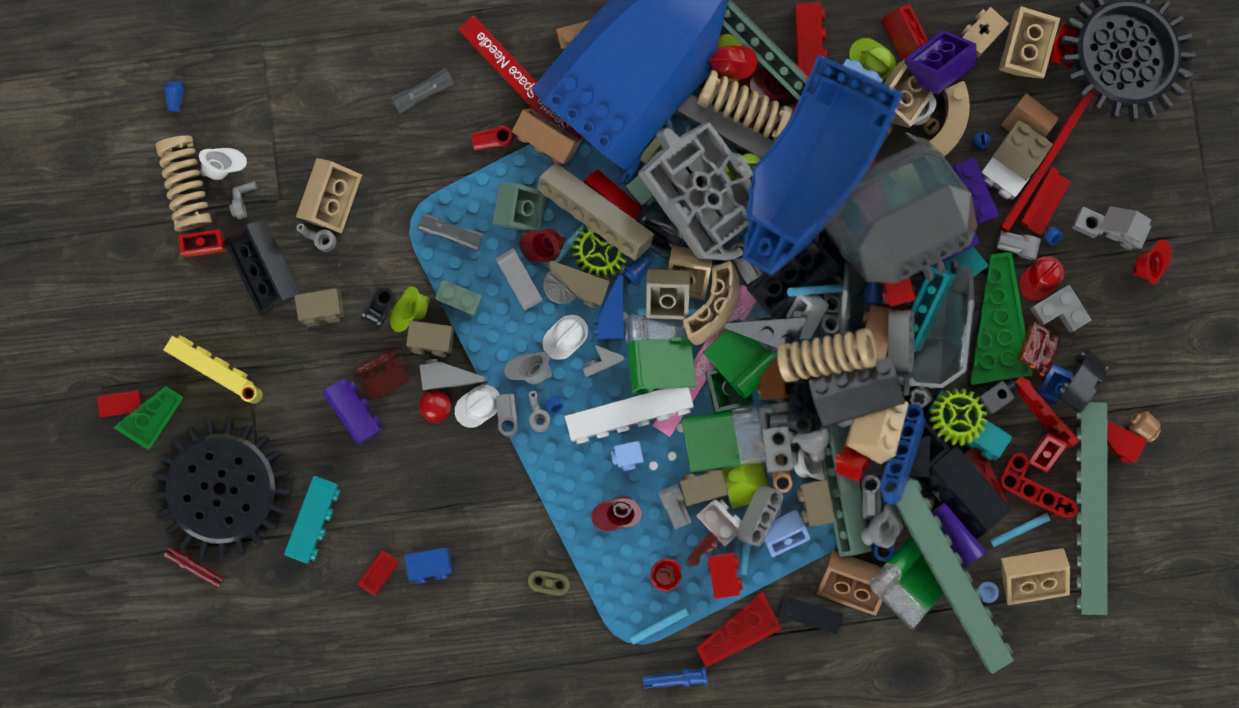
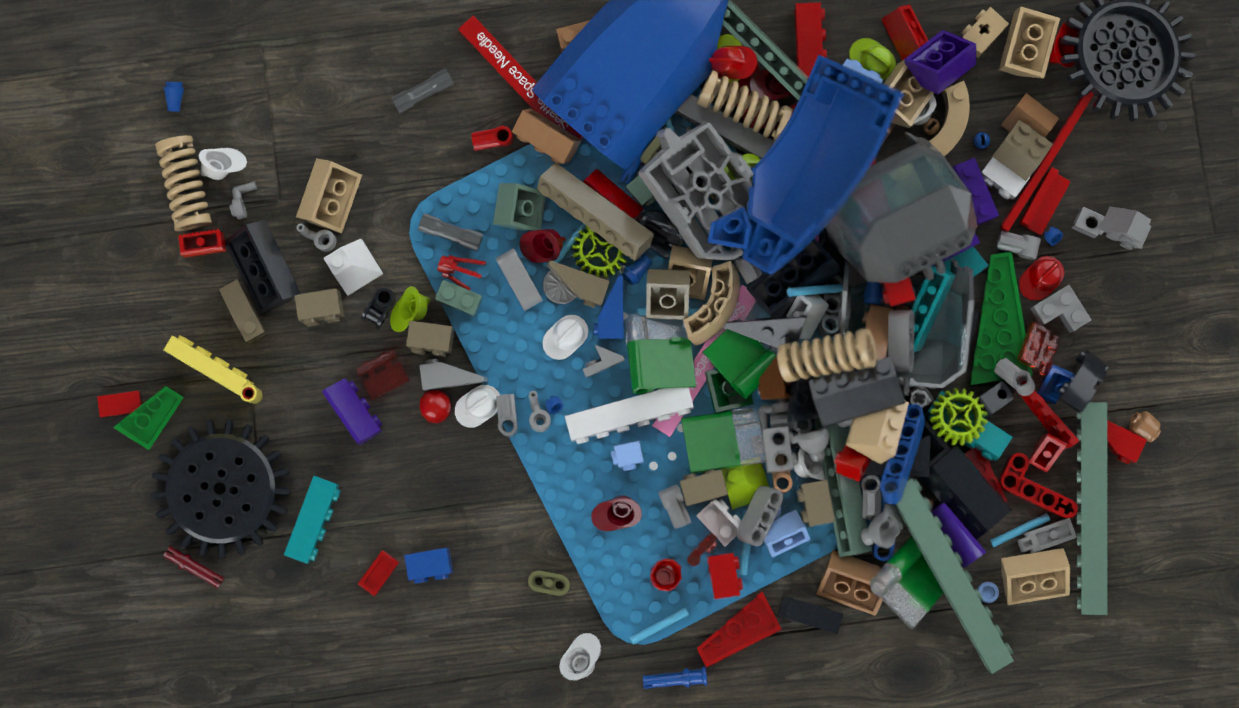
(242, 312): none -> dark tan slope
(353, 266): none -> white slope
(449, 266): none -> red plant
(530, 367): light grey piece -> none
(580, 657): none -> white piece
(731, 230): none -> blue slope
(1014, 376): none -> light grey piece
(1047, 536): none -> light grey hinge
(1153, 263): red piece -> none

